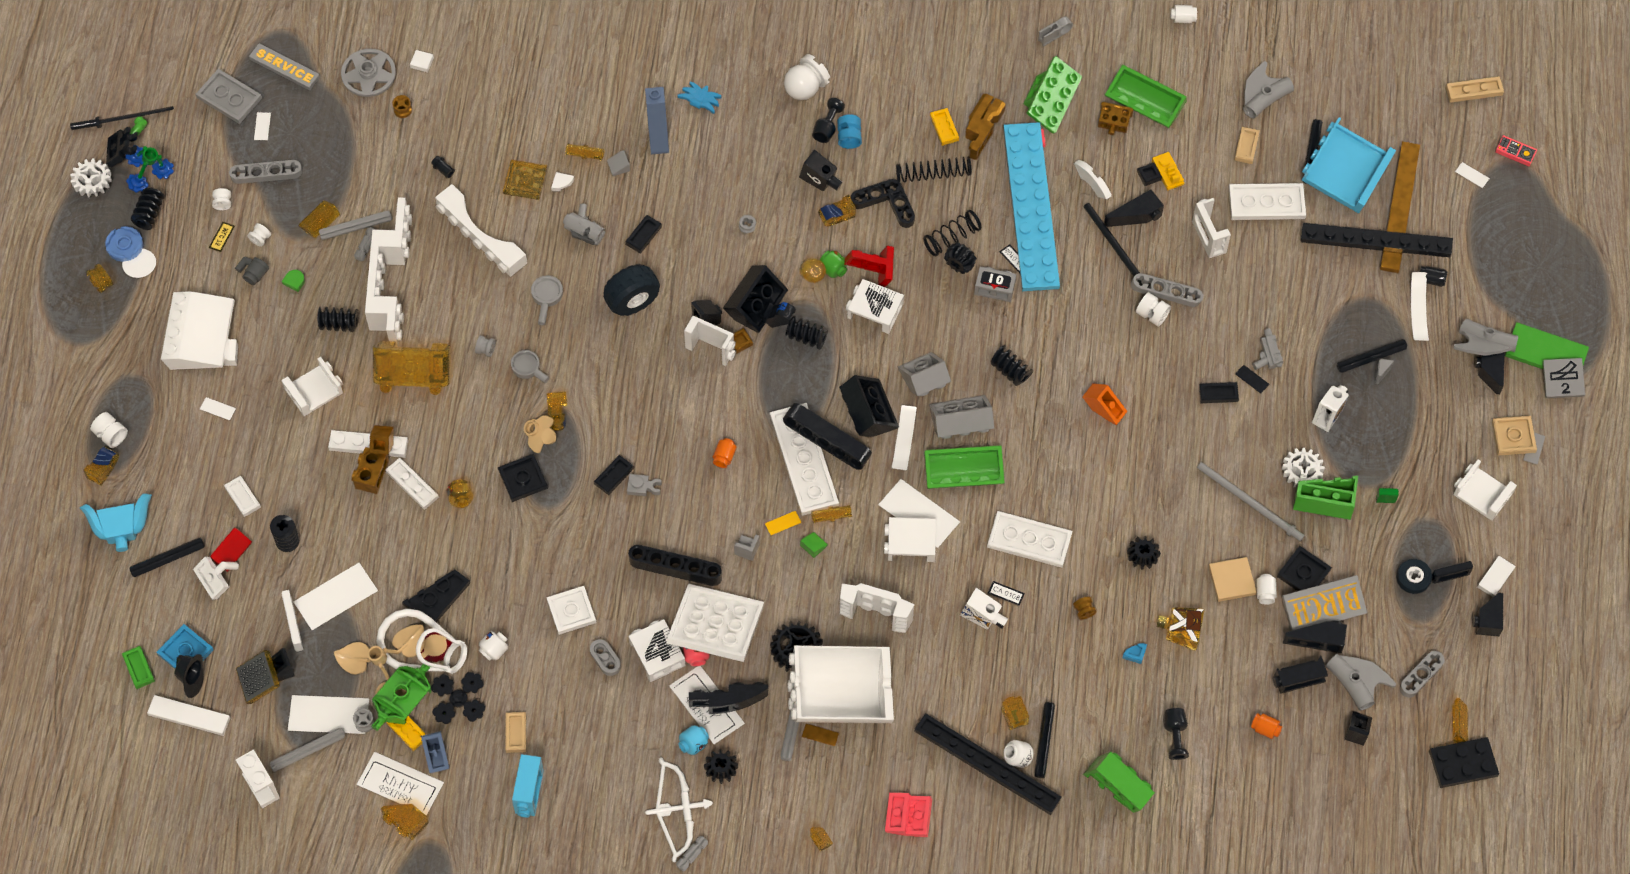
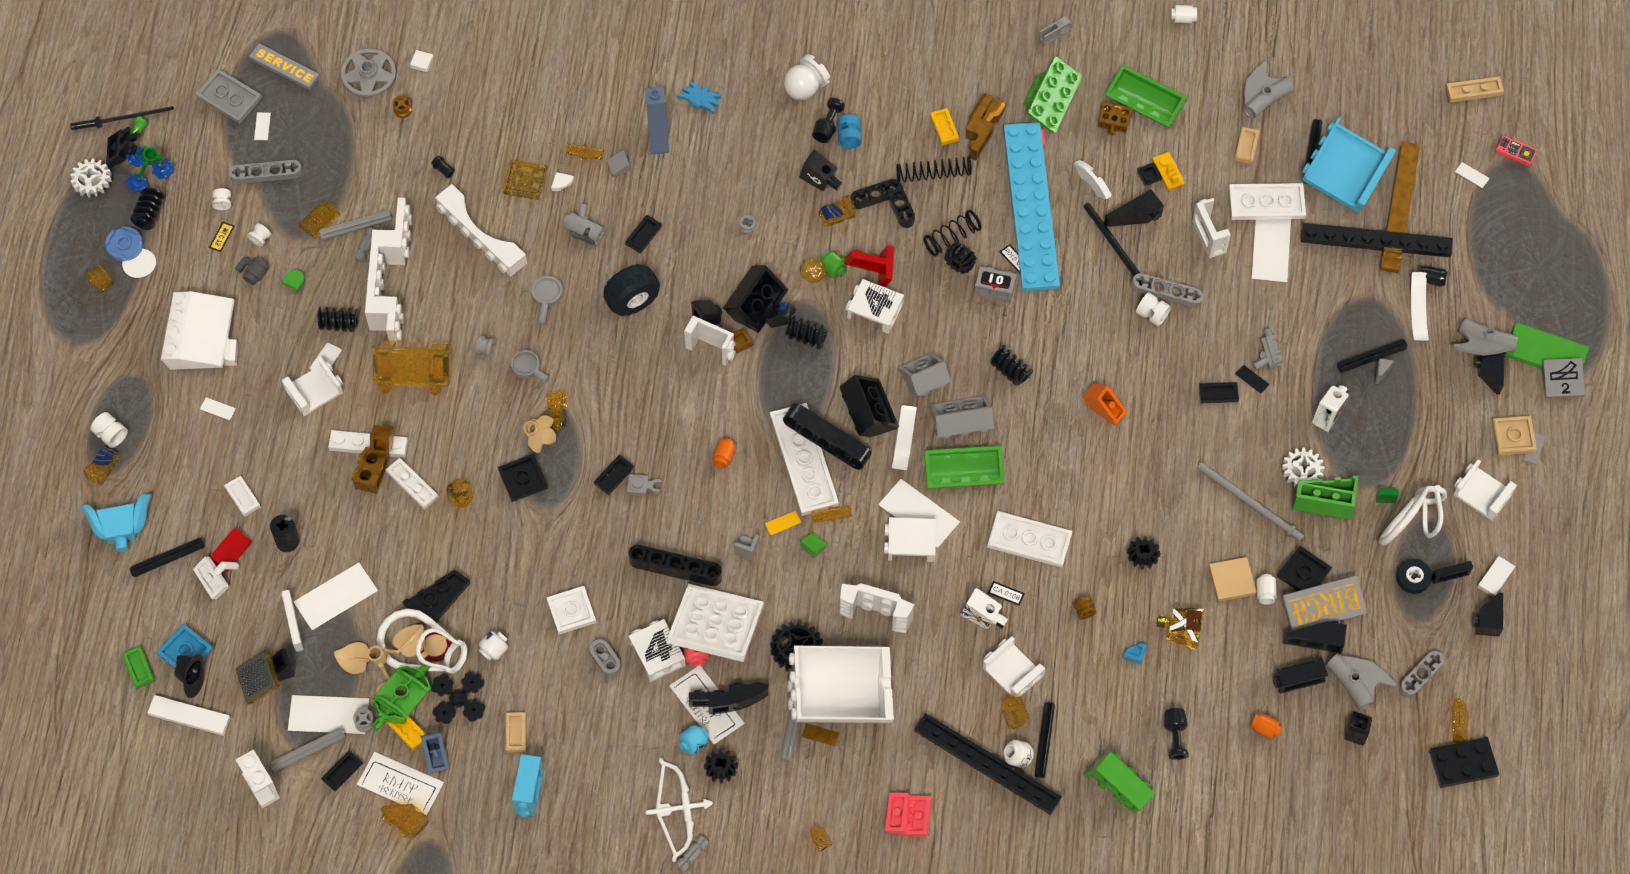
(328, 353): none -> white sticker
(342, 771): none -> black tile
(1012, 668): none -> white panel
(1271, 249): none -> white sticker
(1403, 519): none -> white animal

